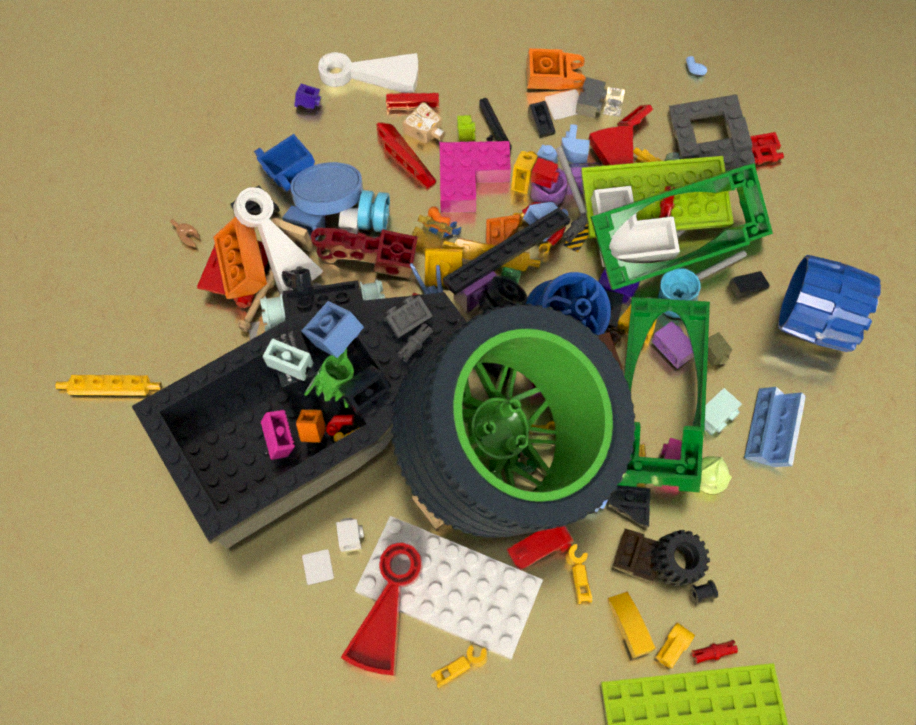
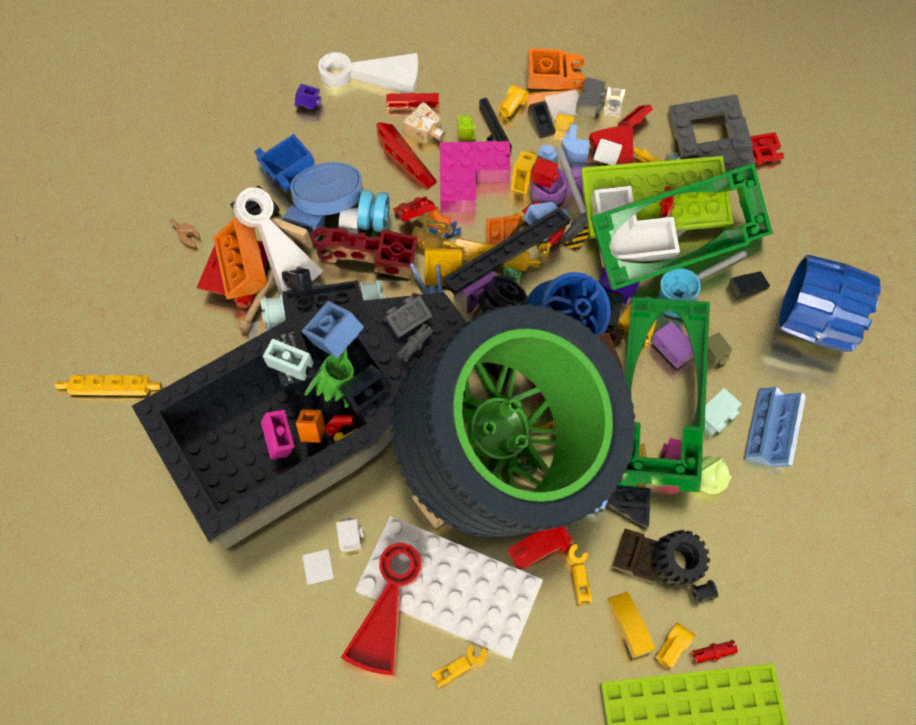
(414, 208): none -> red plate
(515, 97): none -> yellow piece
(563, 122): none -> yellow tile
(607, 152): none -> white sticker
(695, 68): light blue arm -> none

